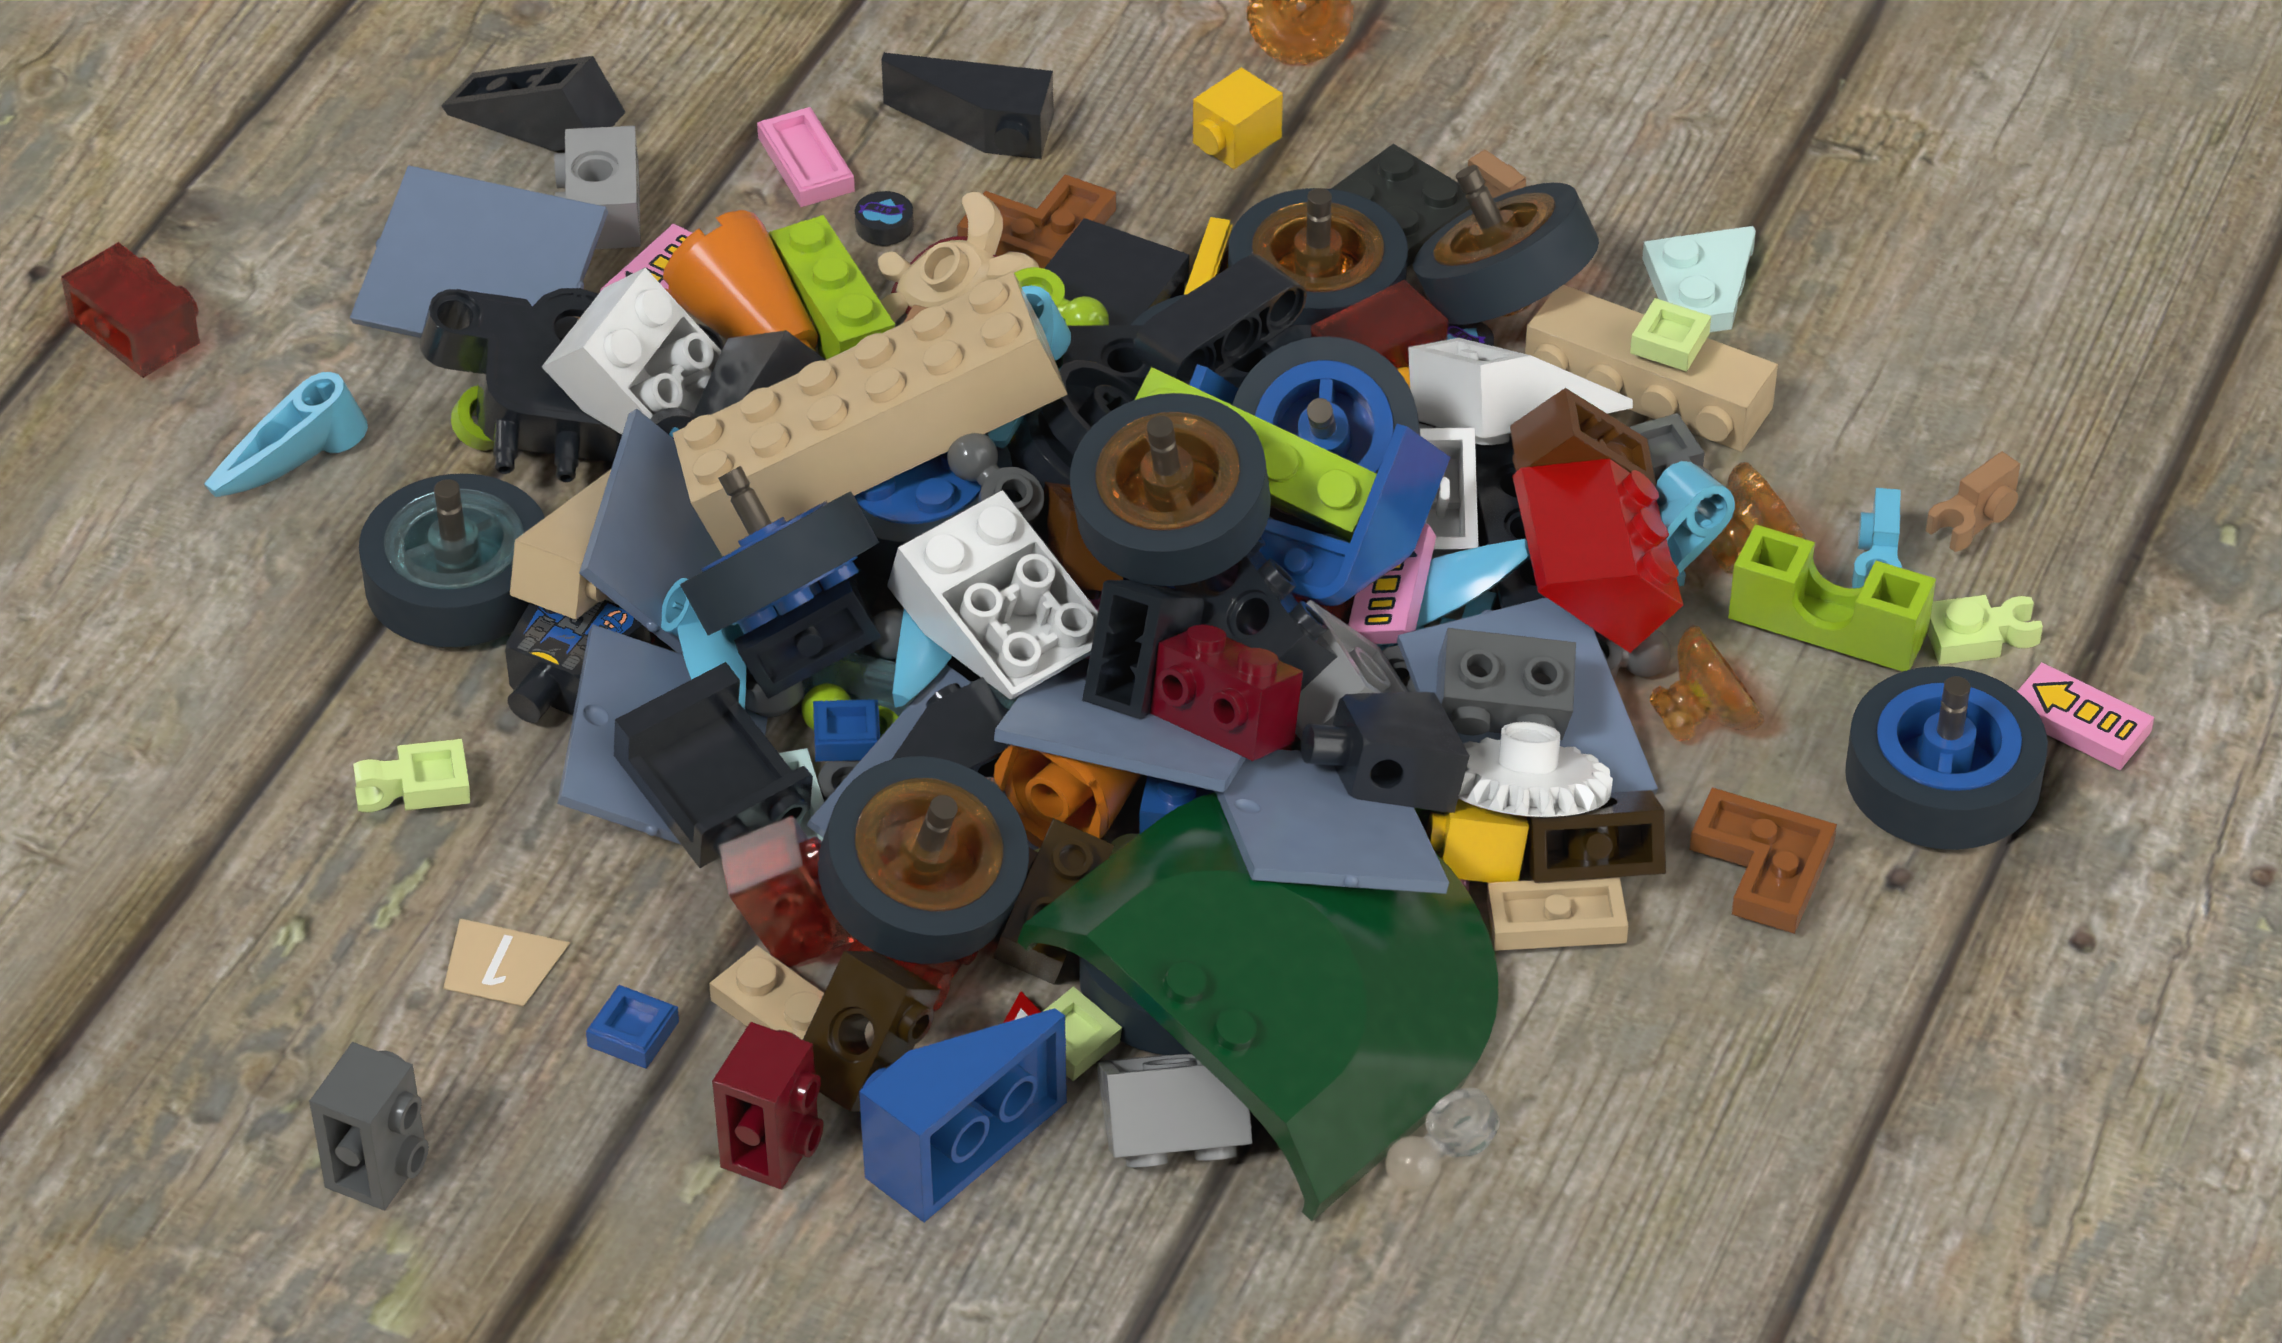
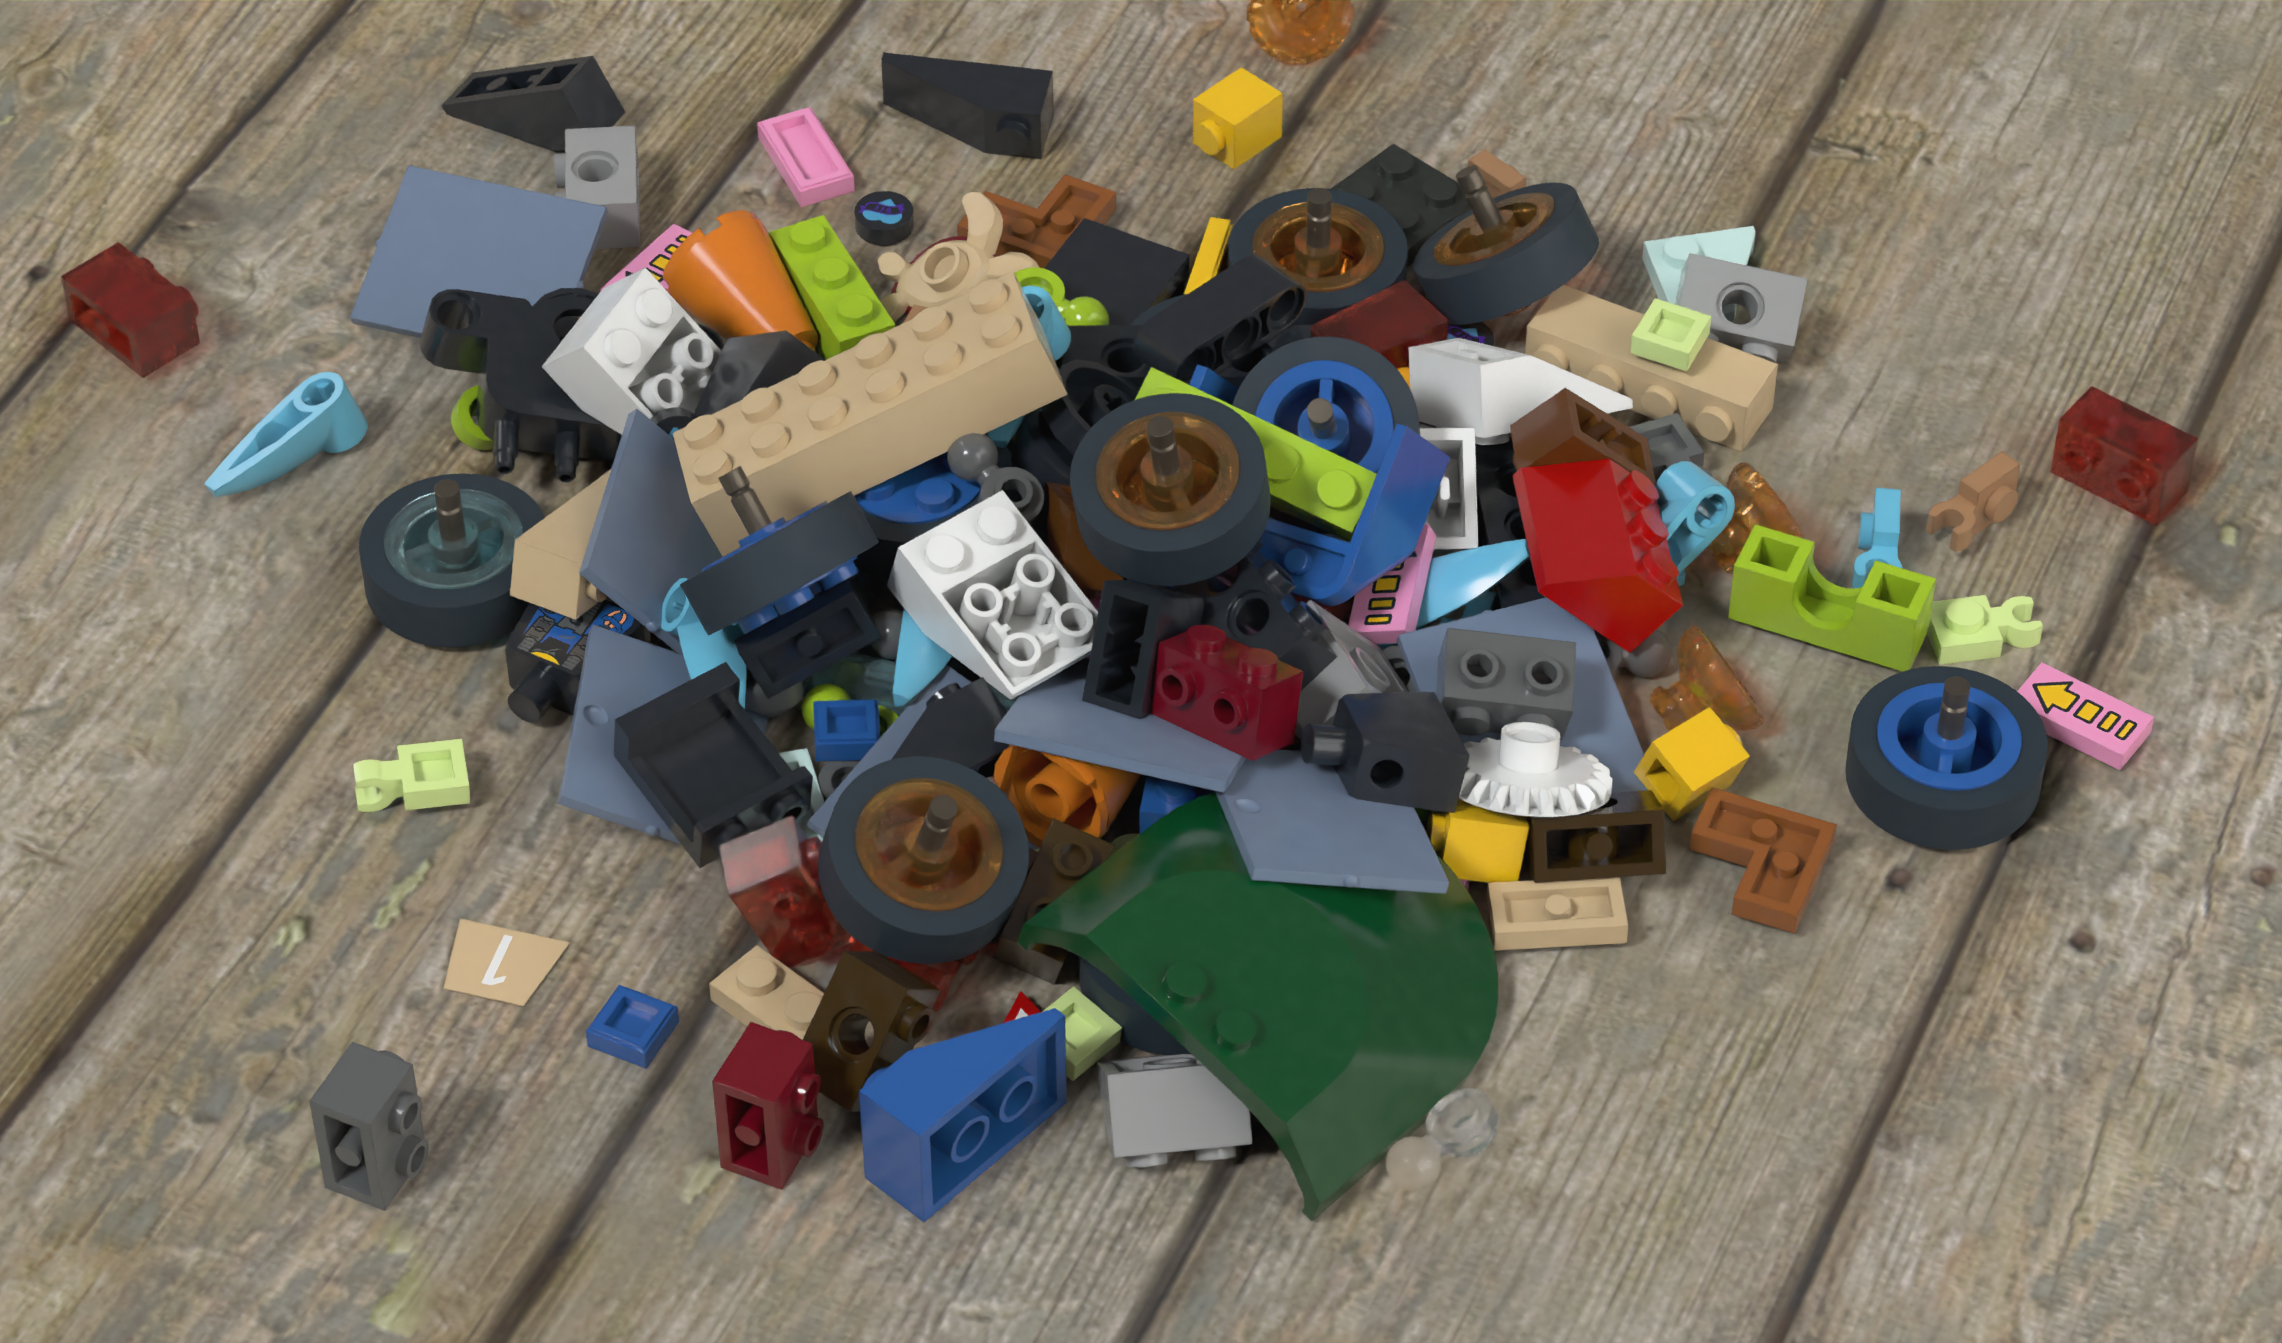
(1690, 762): none -> yellow brick
(1768, 296): none -> light grey brick
(2123, 455): none -> clear red brick

